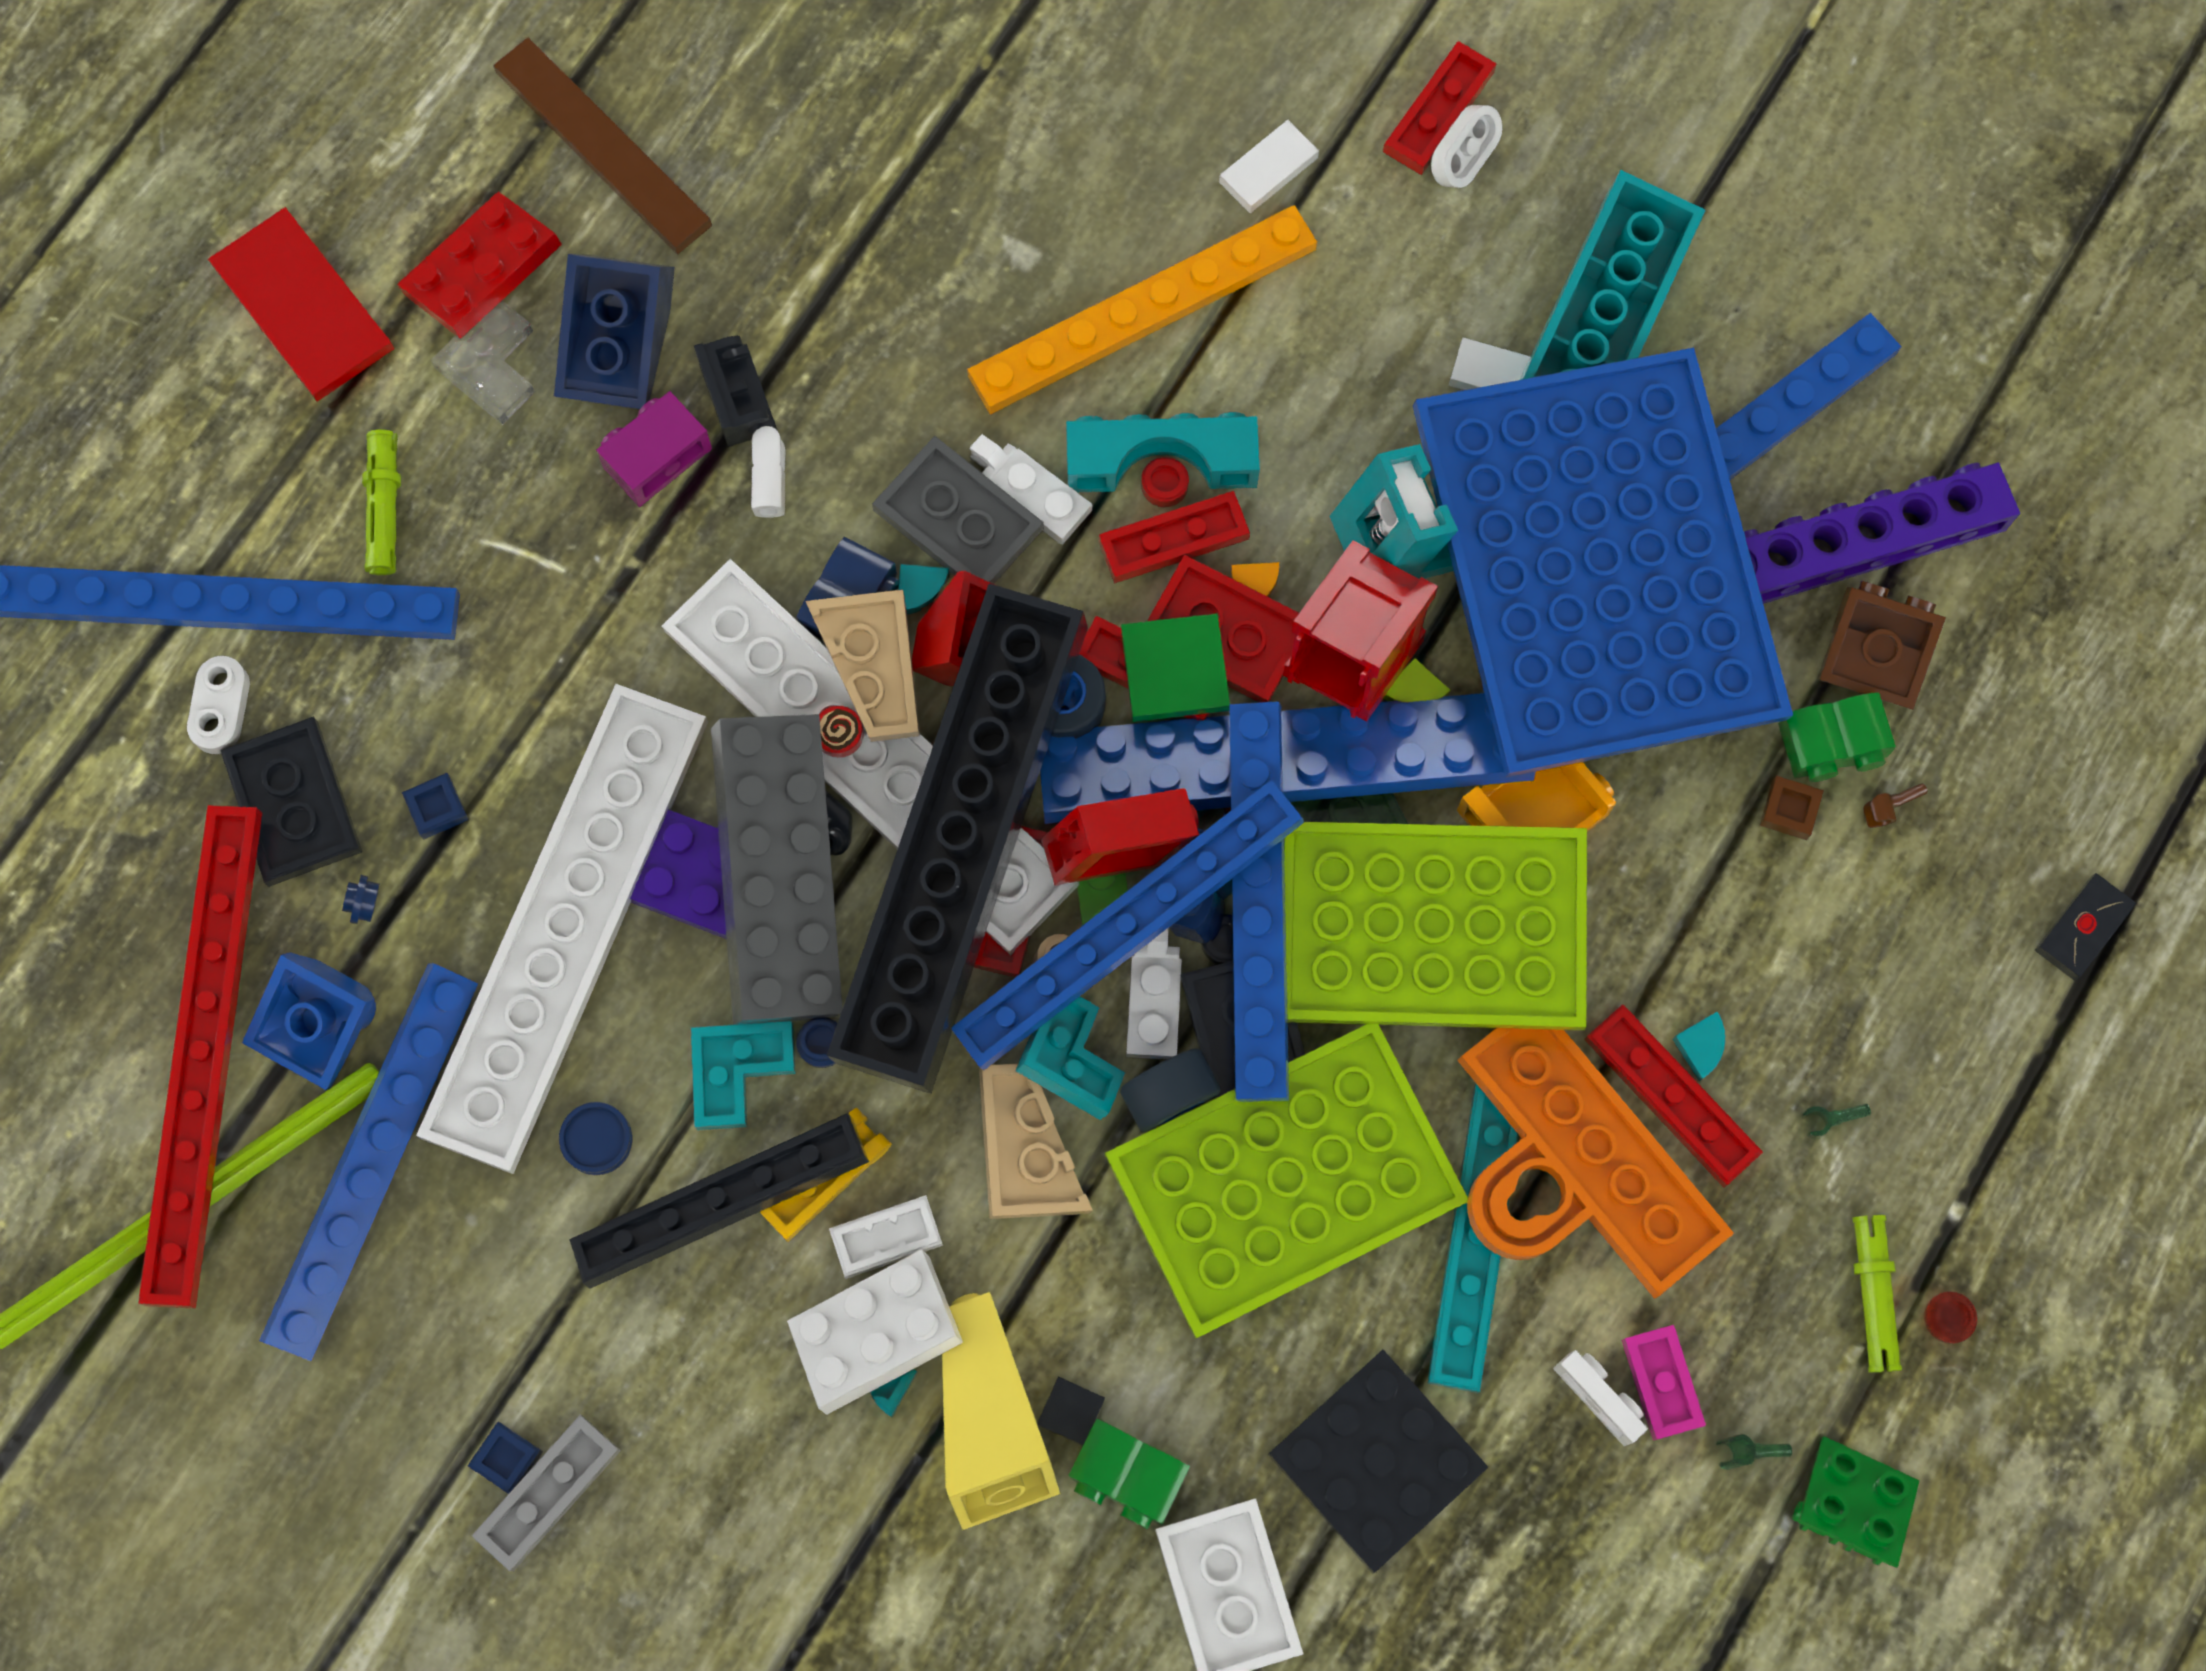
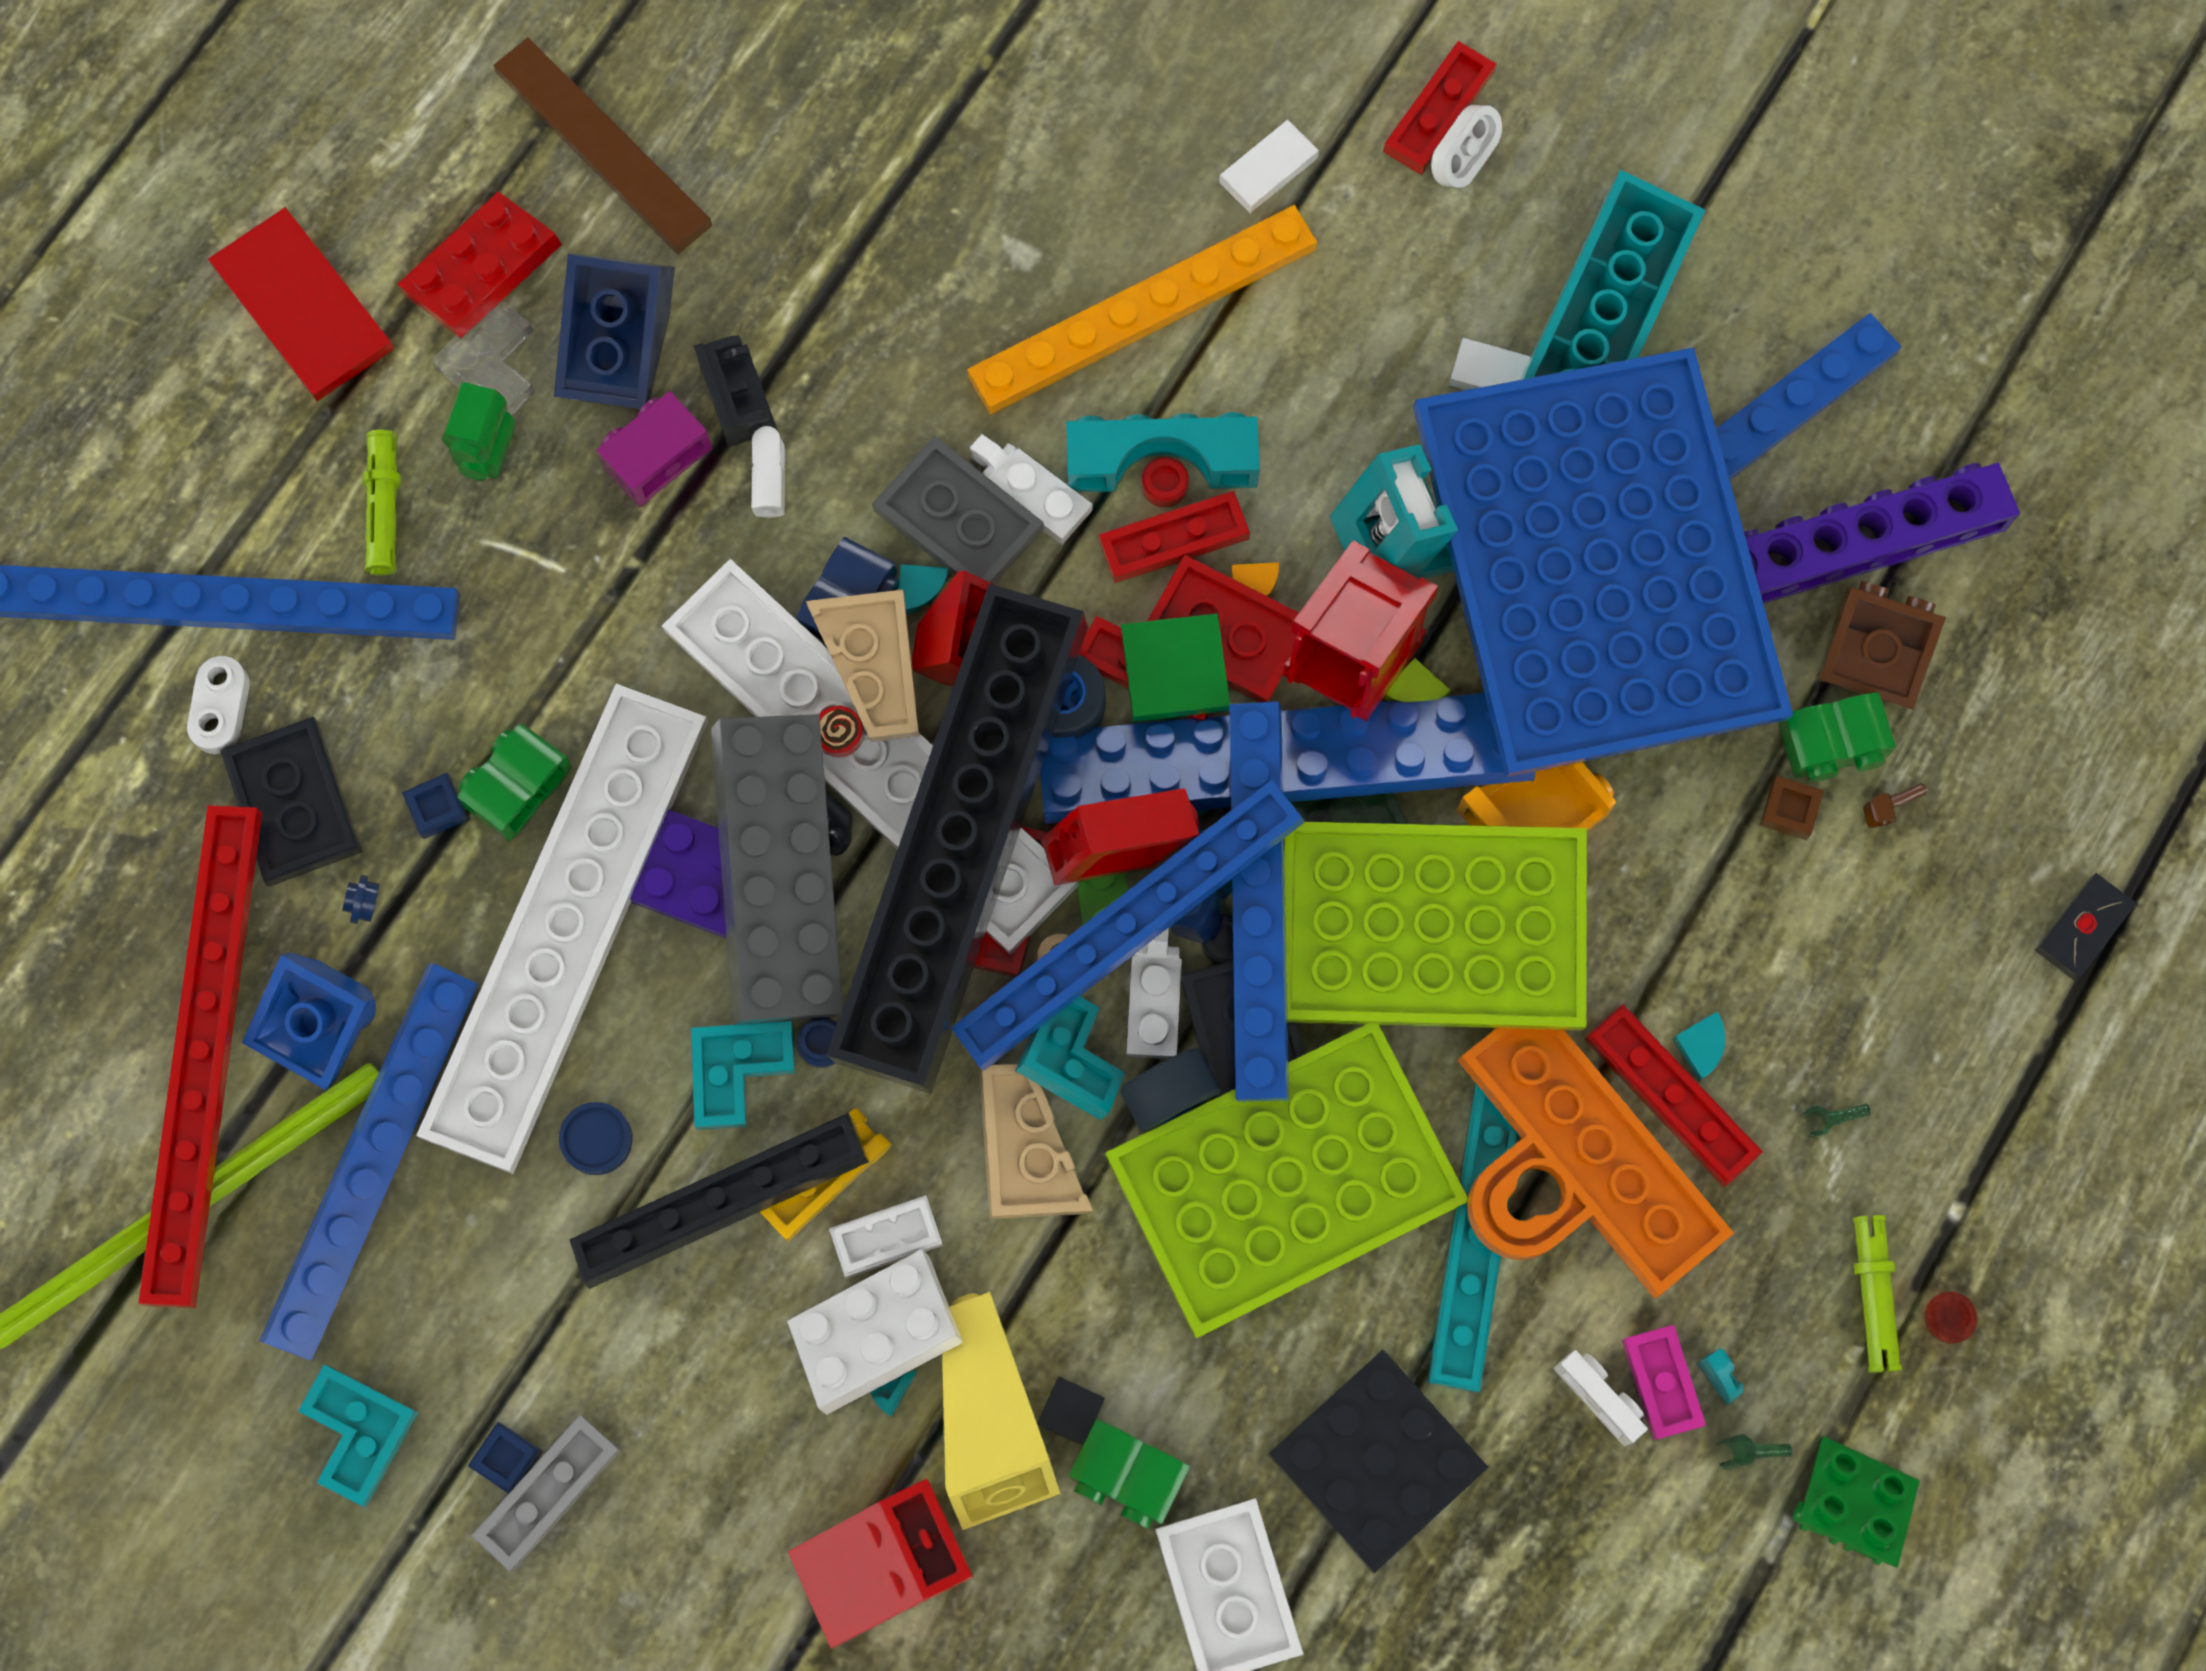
(370, 1431): none -> teal plate
(478, 431): none -> green brick
(513, 781): none -> green brick
(880, 1563): none -> slope
(1718, 1369): none -> teal tile

